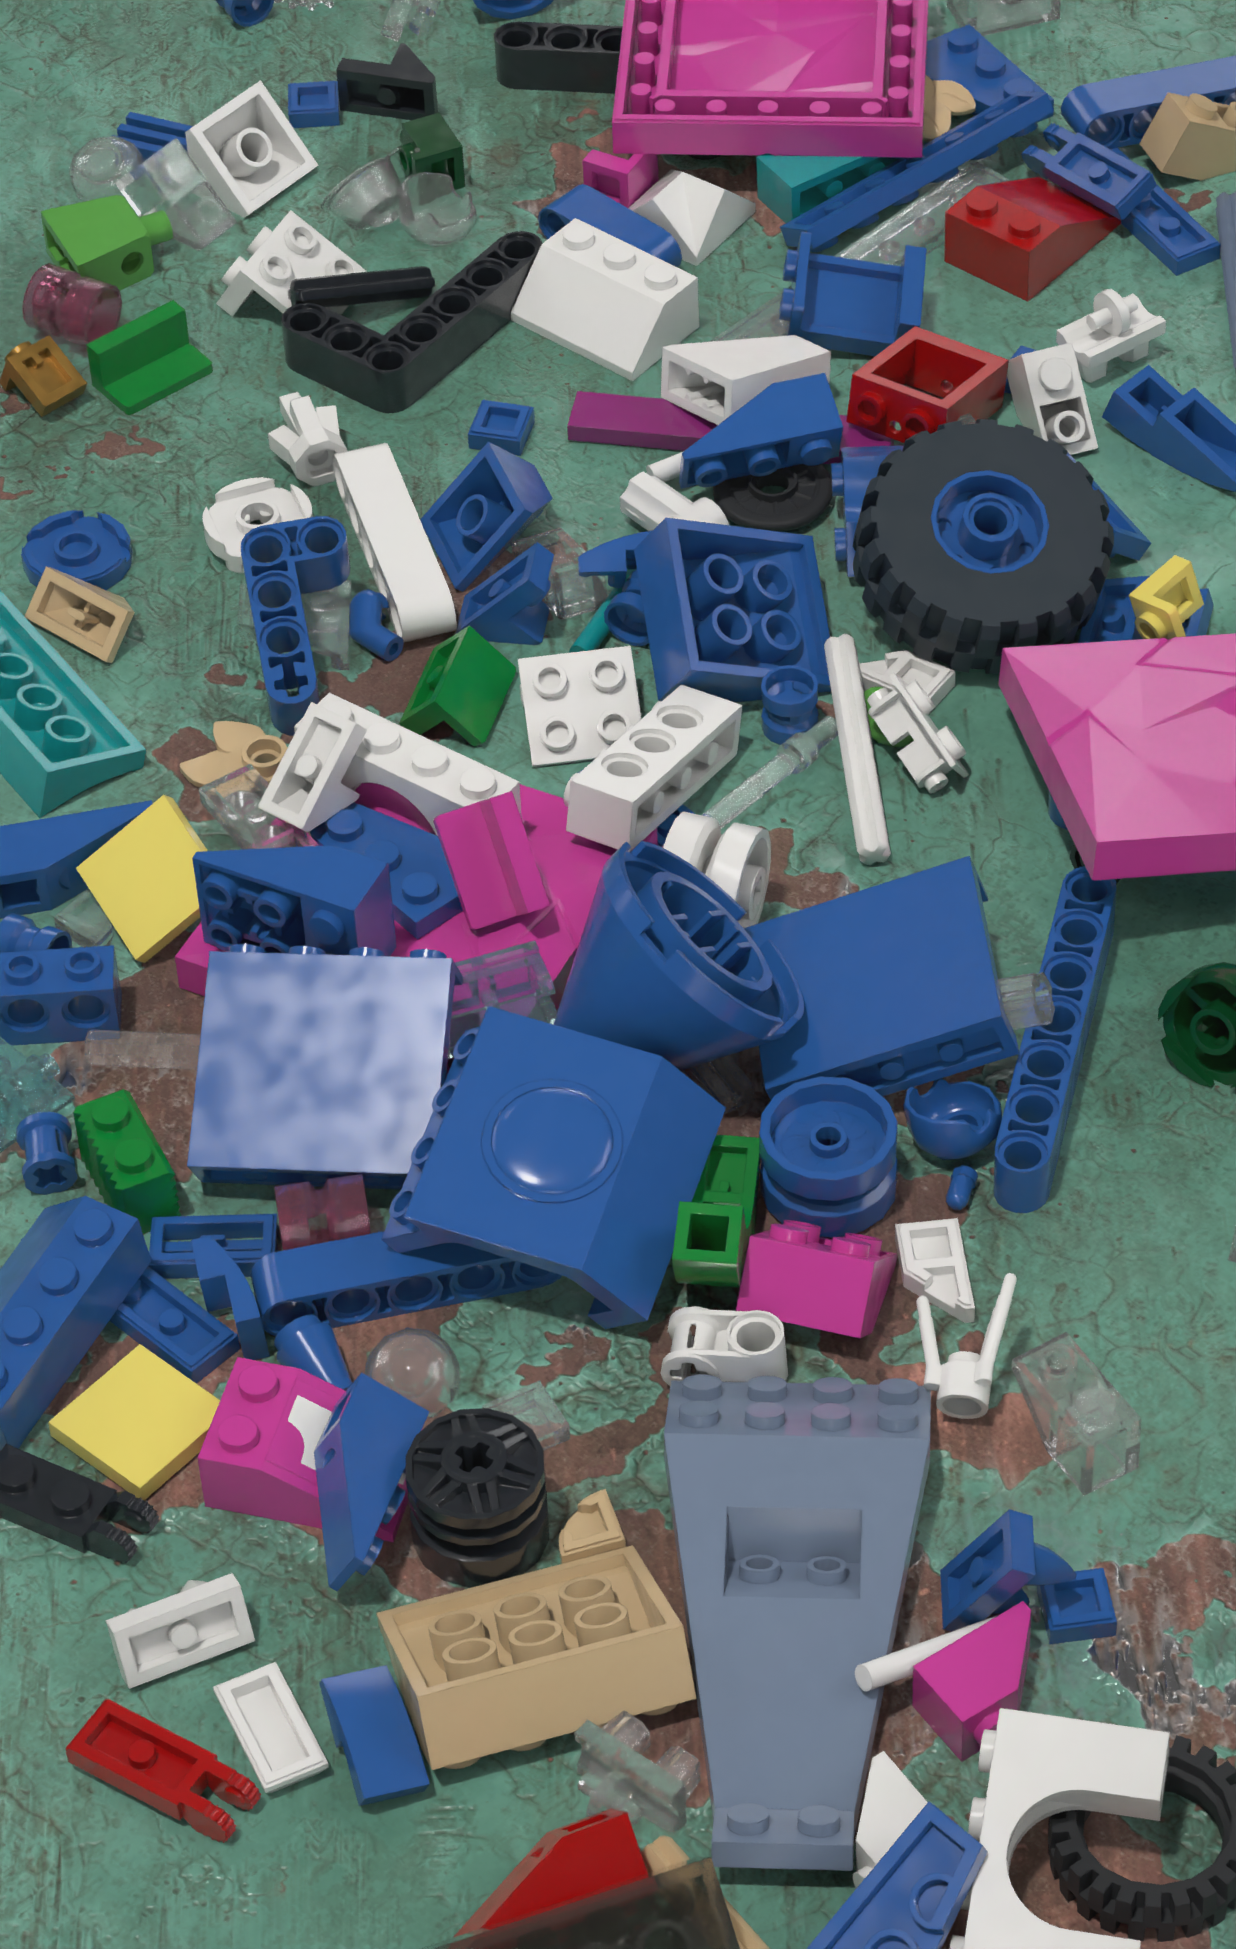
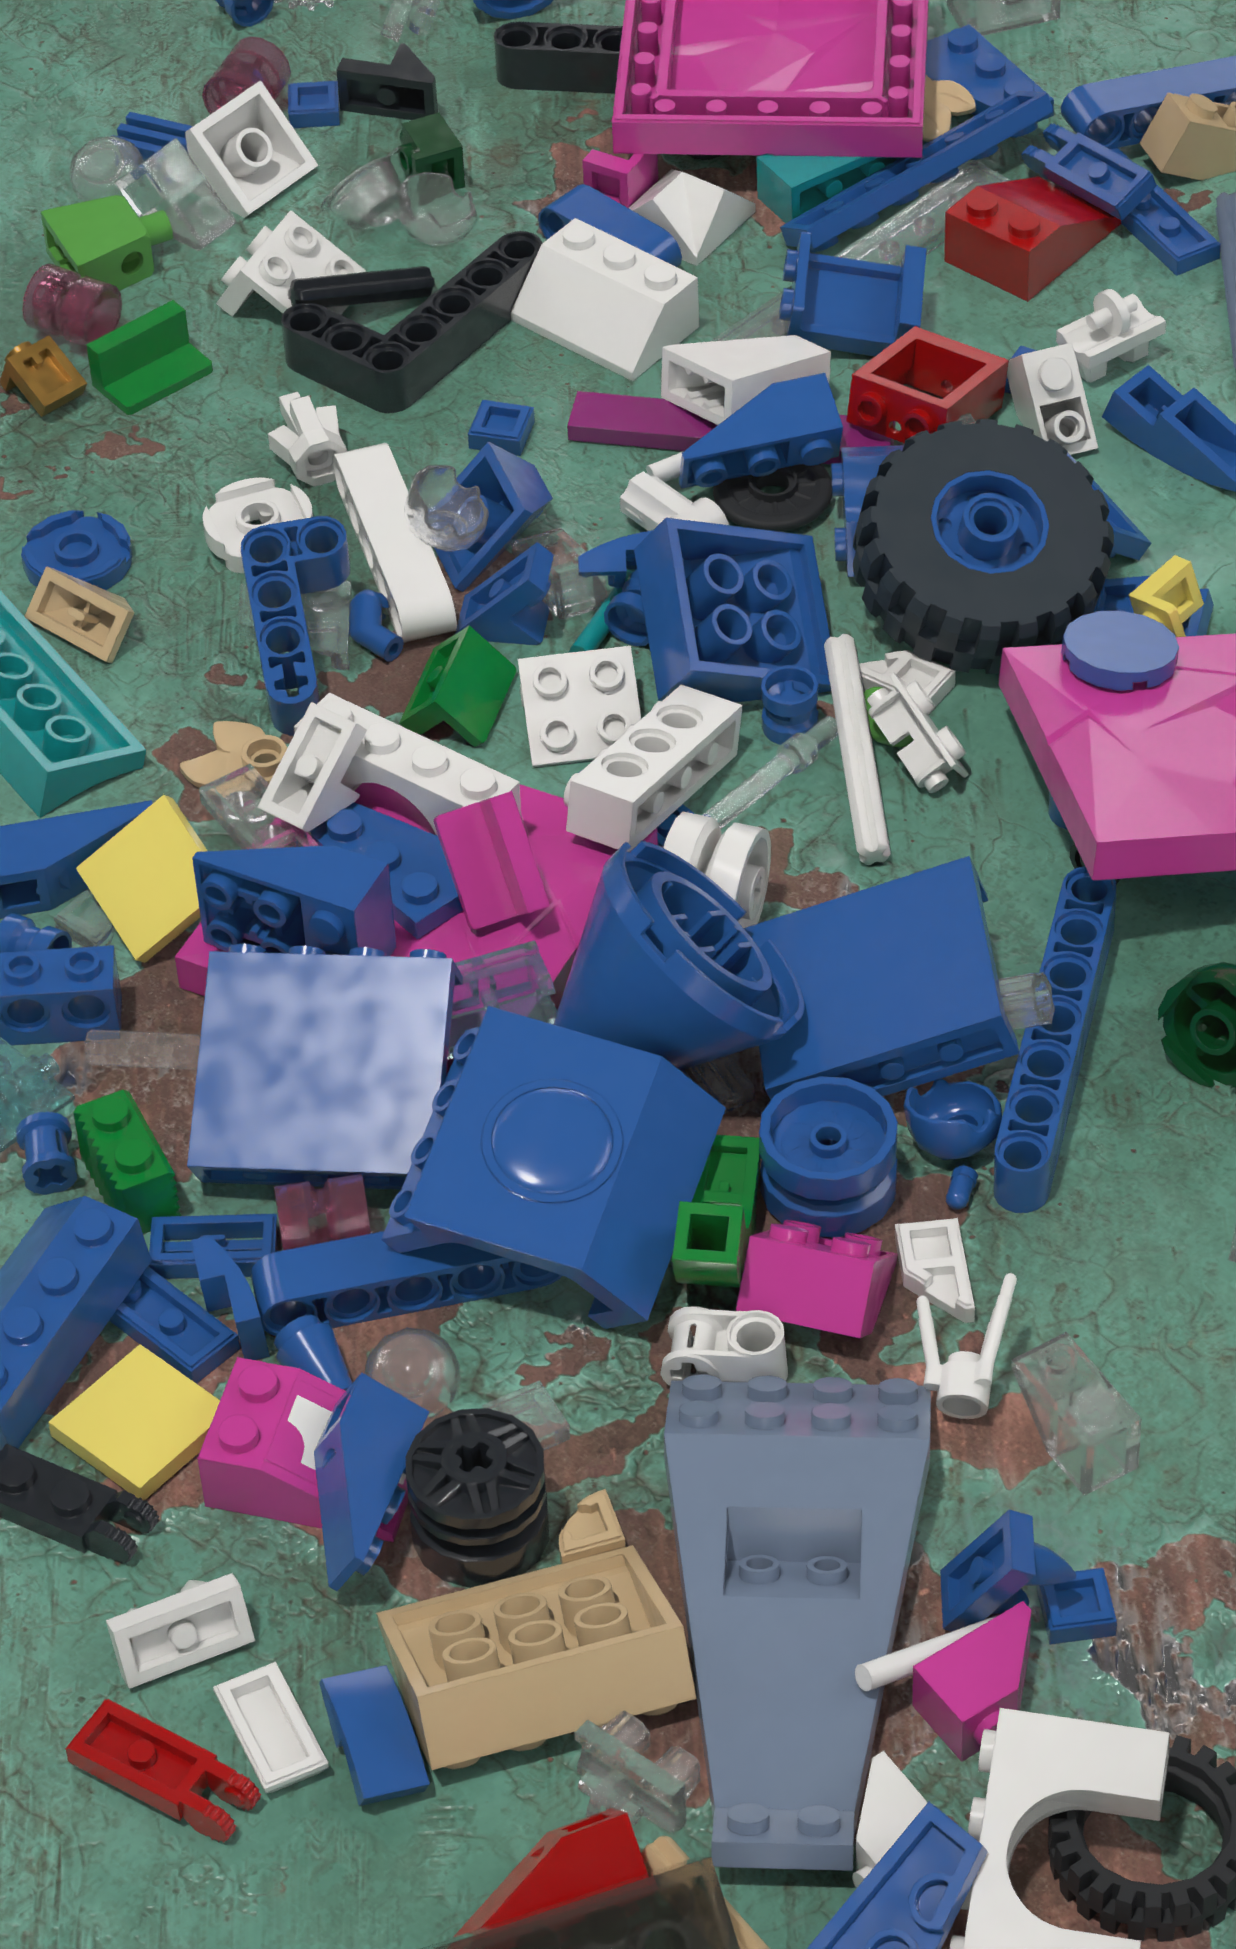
(243, 67): none -> clear pink wheel
(443, 510): none -> clear hair
(1119, 649): none -> tile

